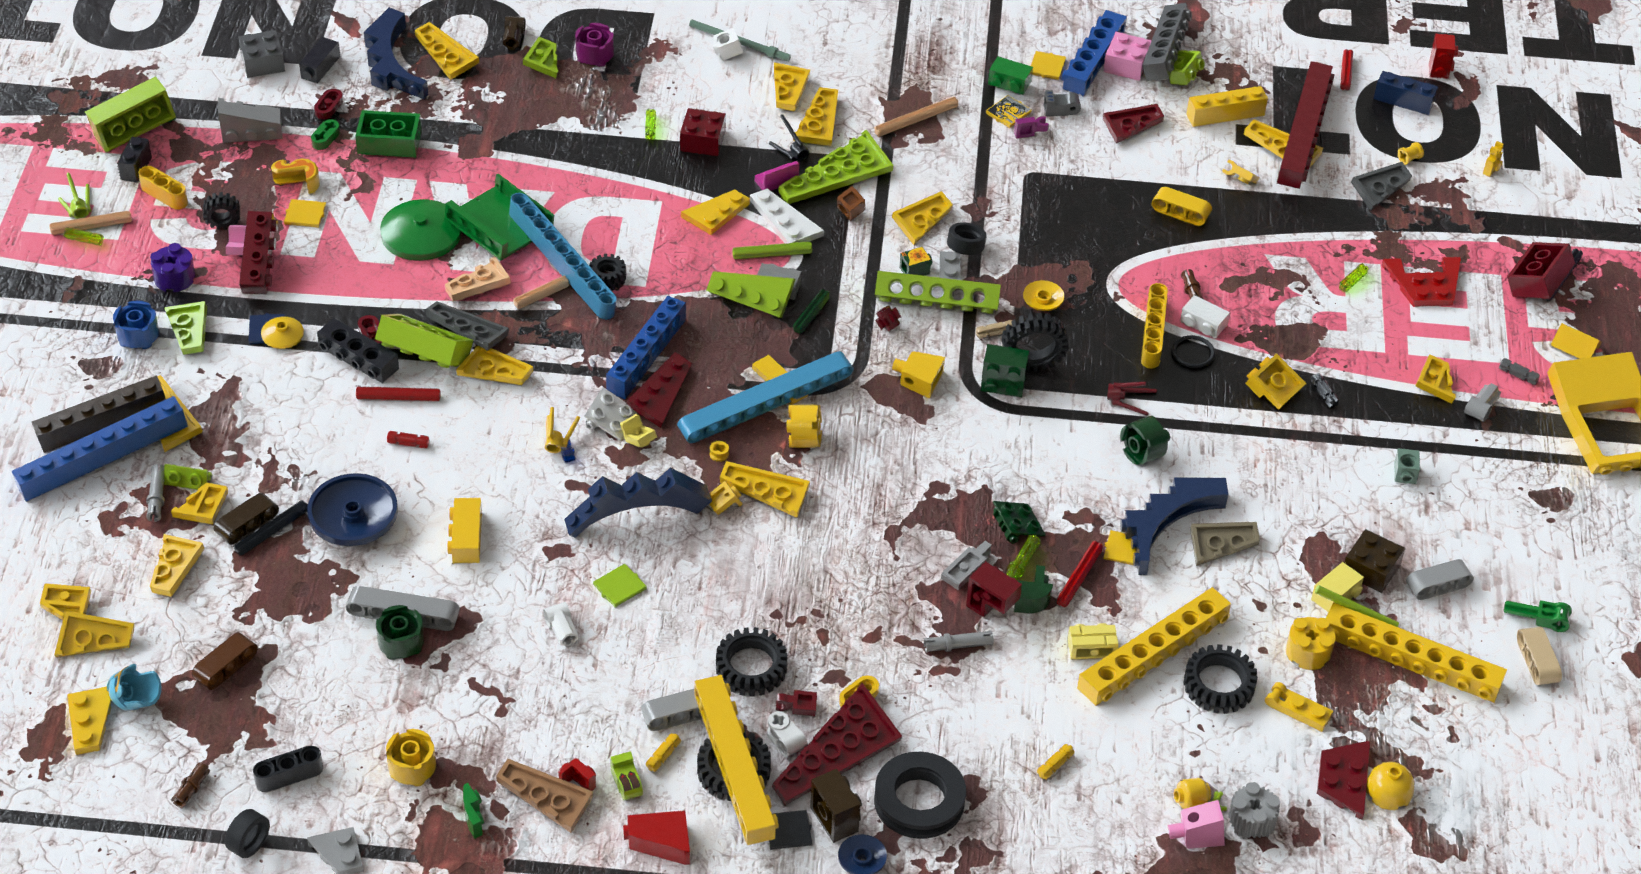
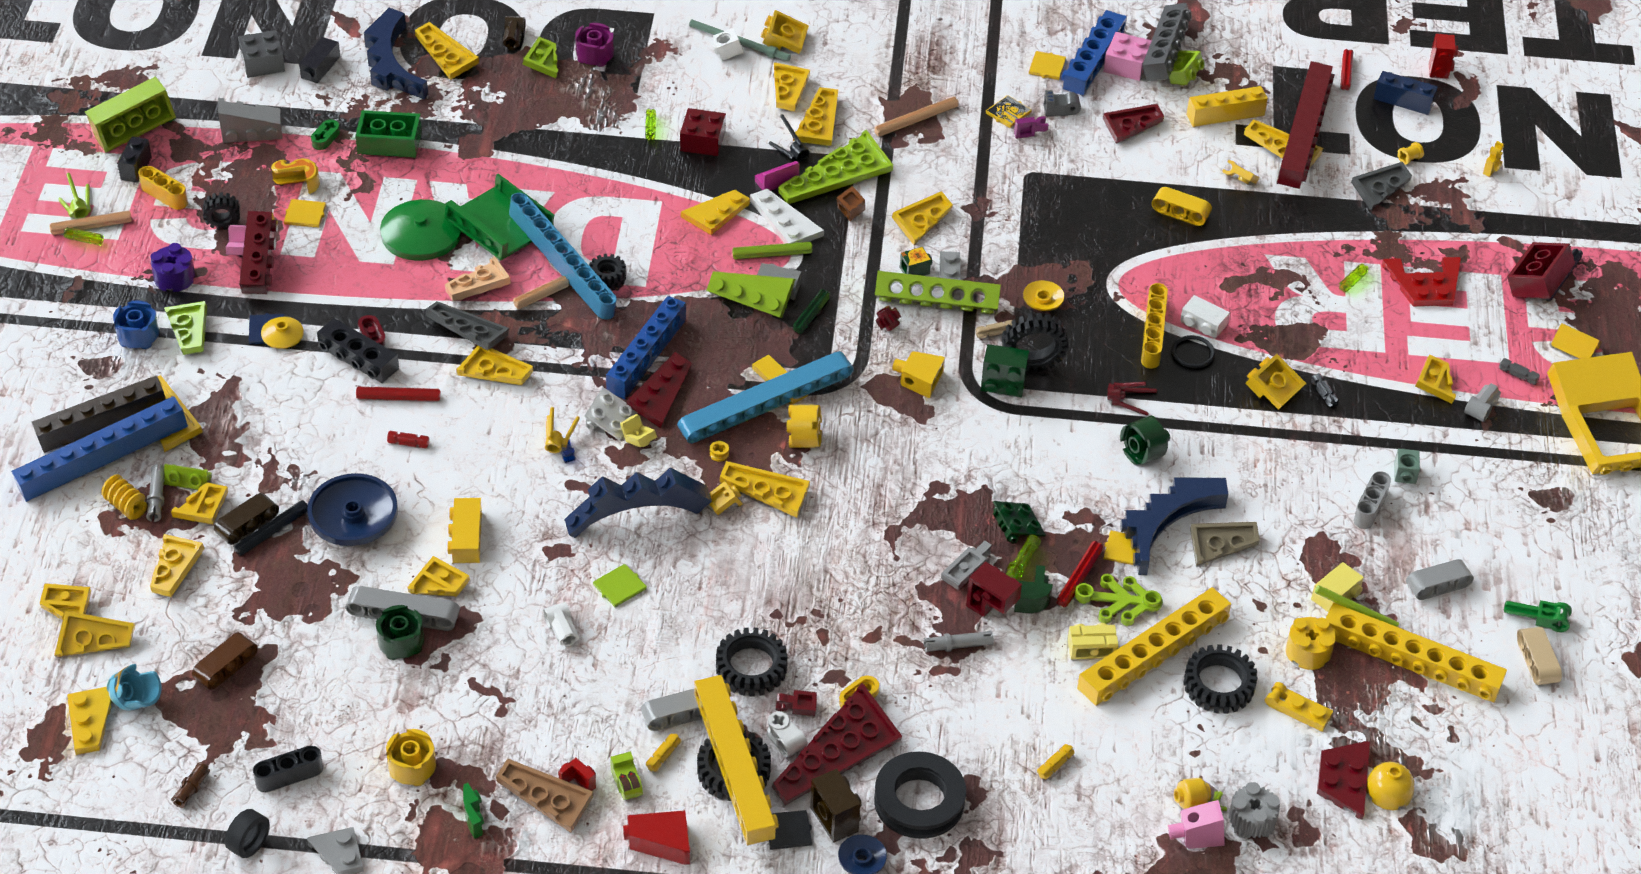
(124, 497): none -> yellow piece
(328, 103): dark red plate -> none
(423, 339): lime brick -> none
(438, 579): none -> yellow wing
(784, 32): none -> yellow plate
(966, 238): black tyre -> none
(1010, 75): green brick -> none
(1145, 601): none -> lime plant
(1191, 286): reddish brown pin -> none
(1372, 499): none -> light grey beam
(1375, 559): dark brown brick -> none

